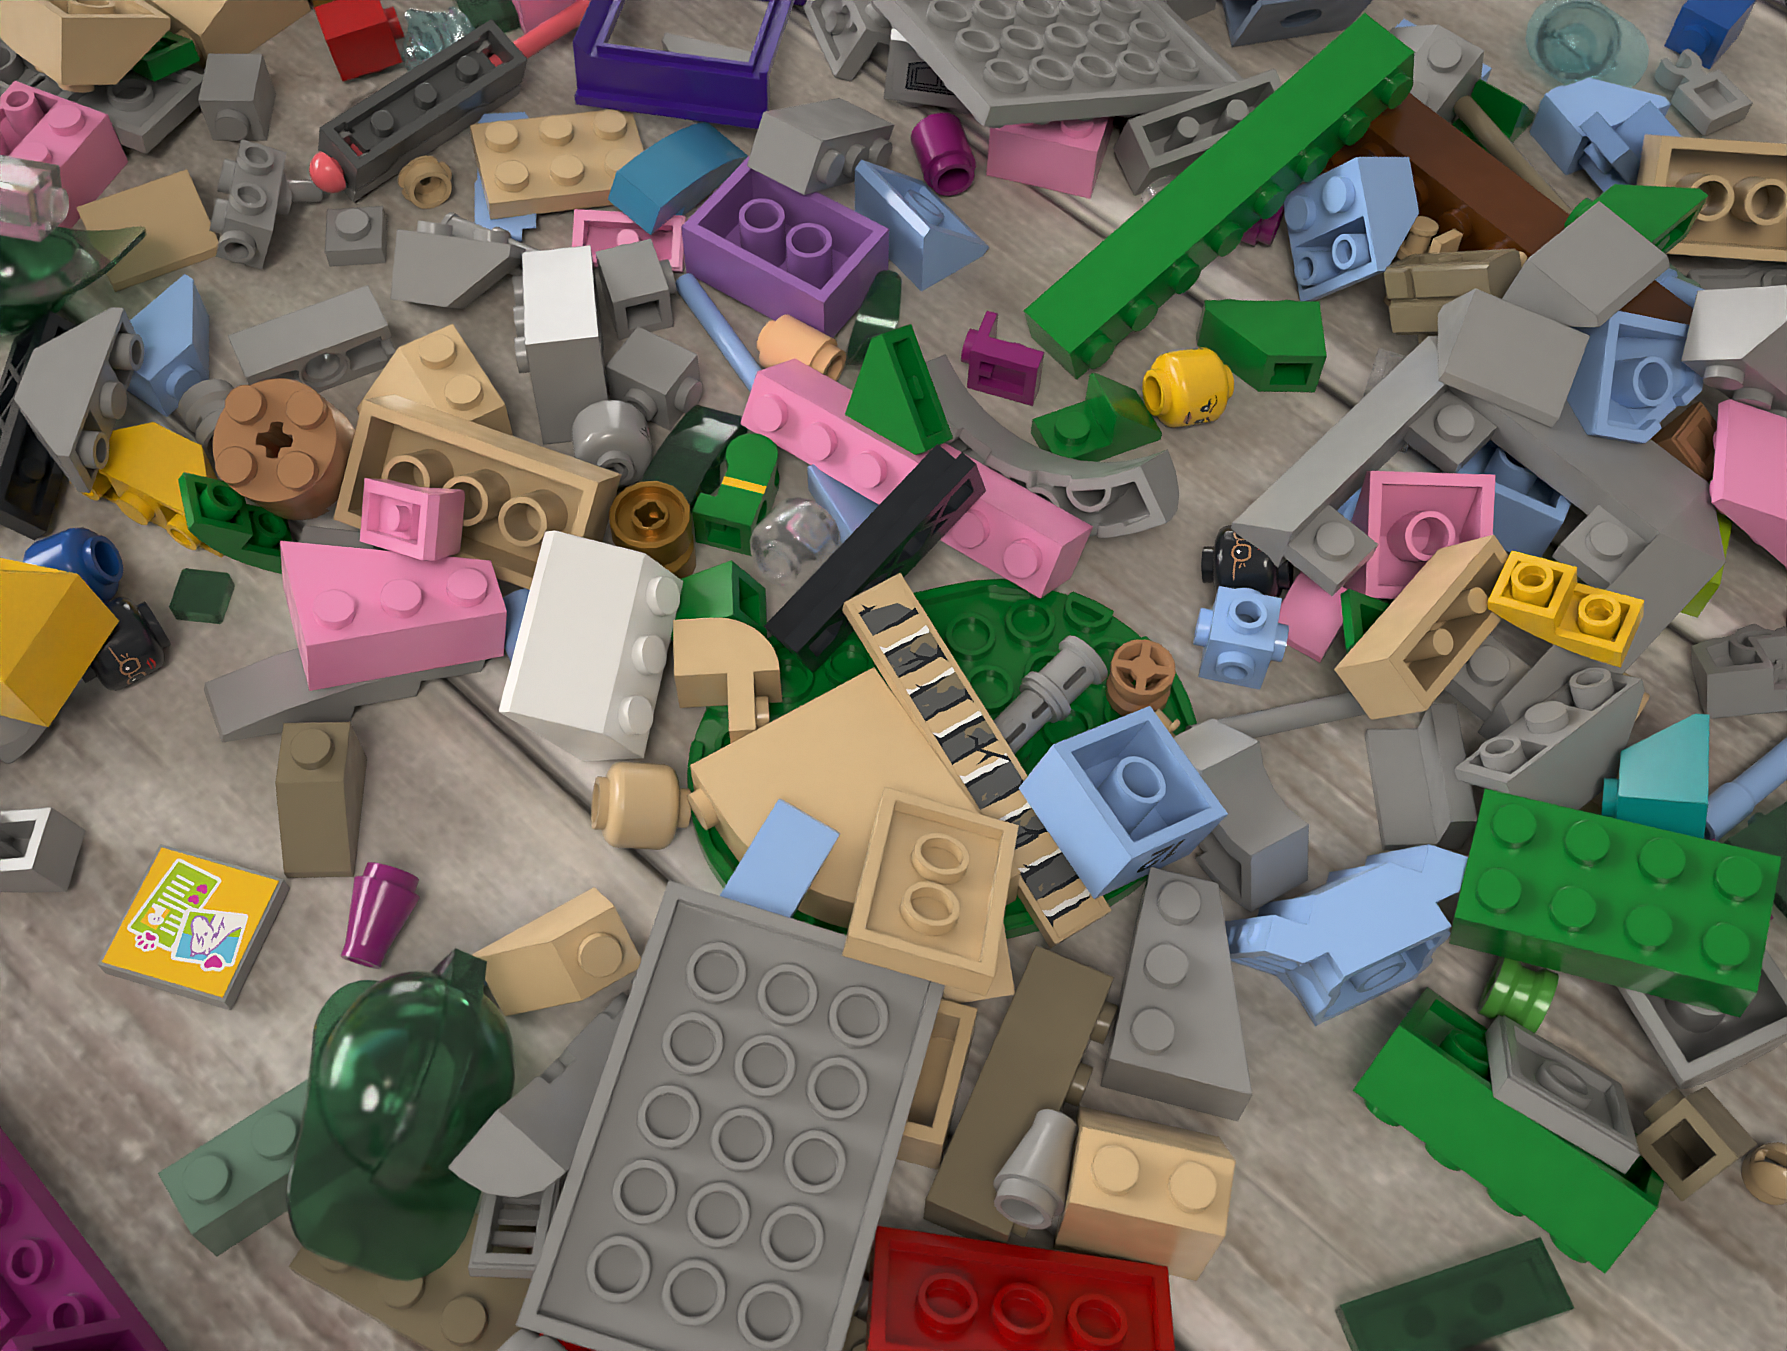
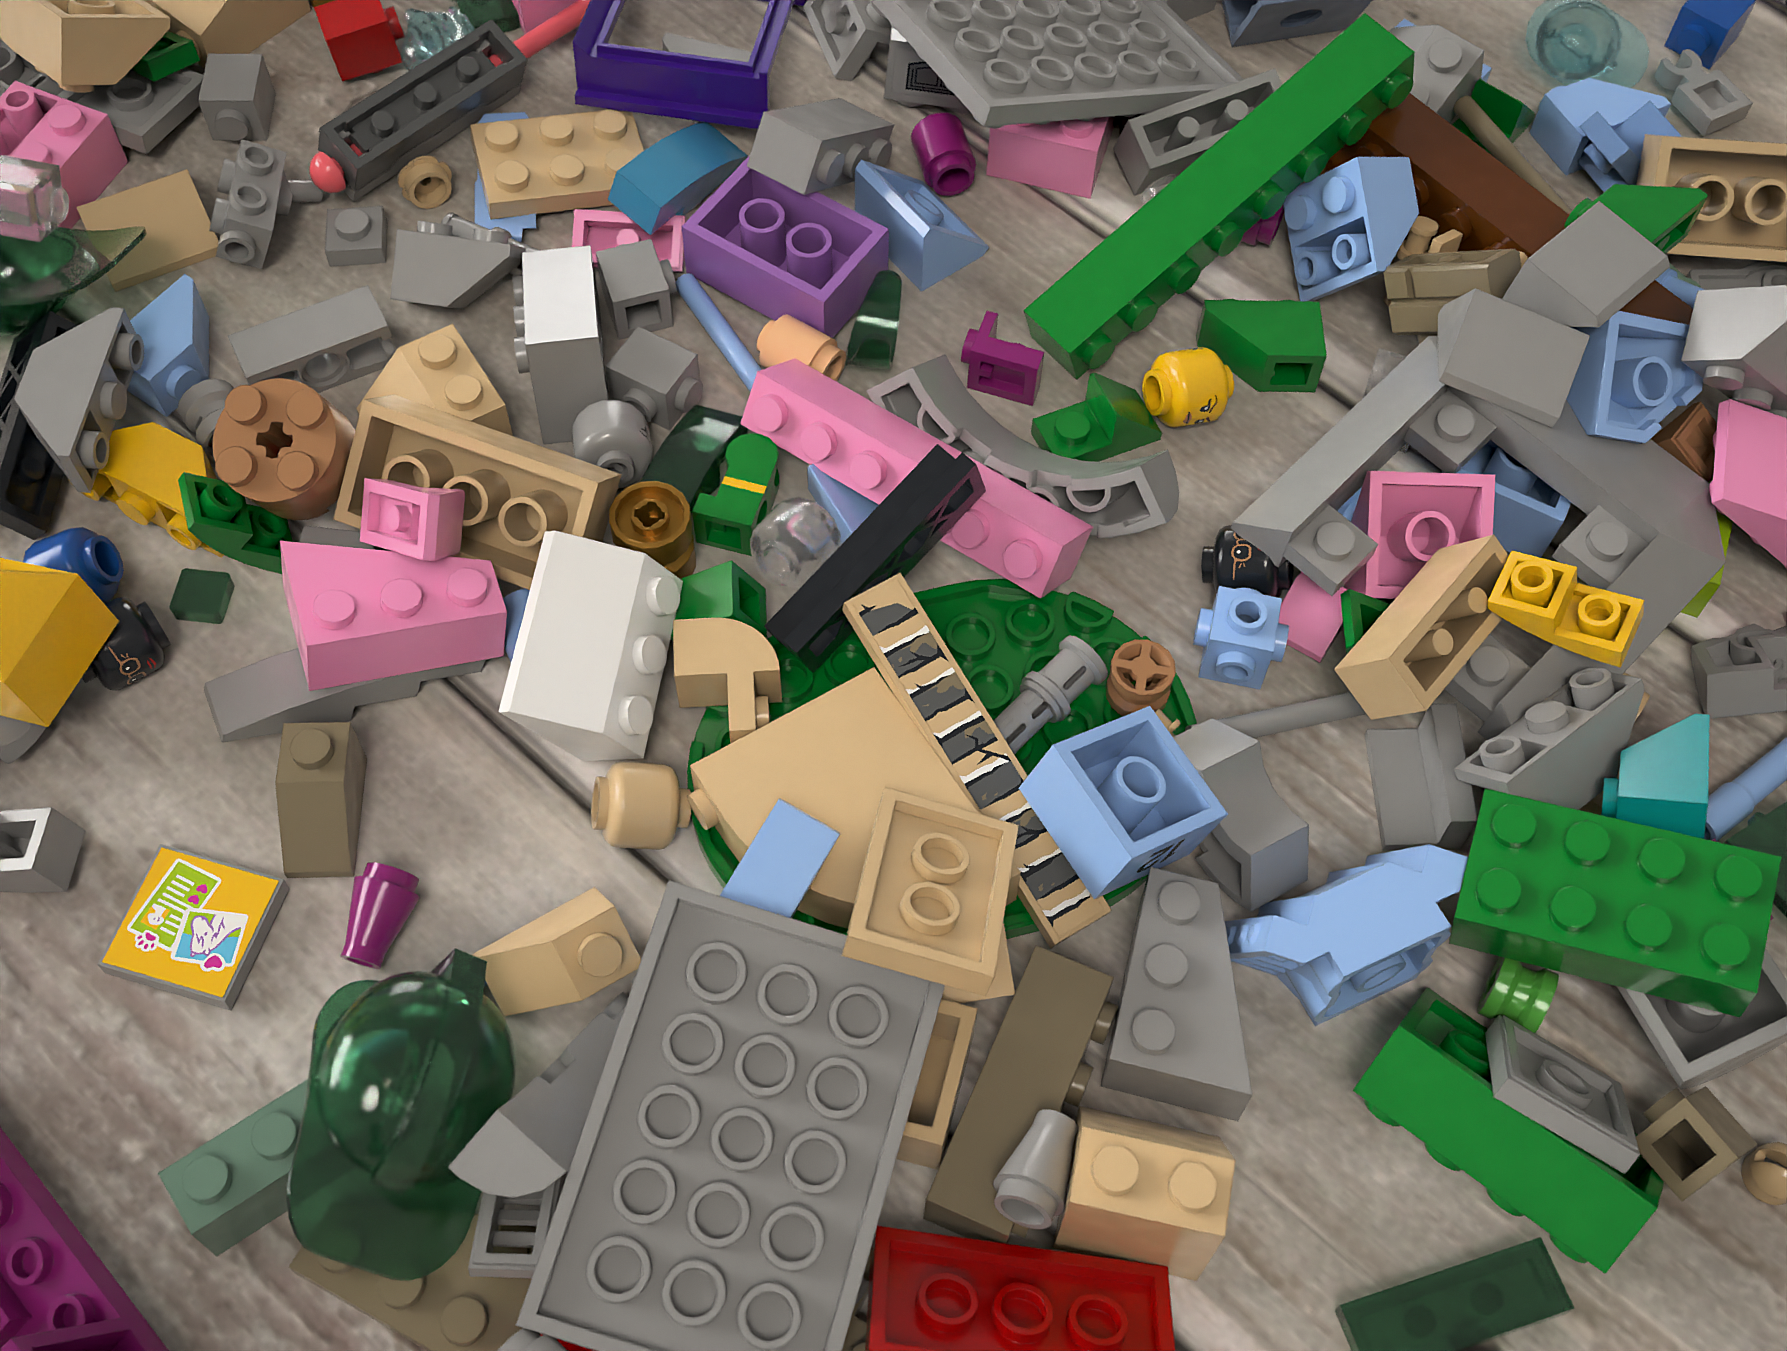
(898, 395): green slope -> none

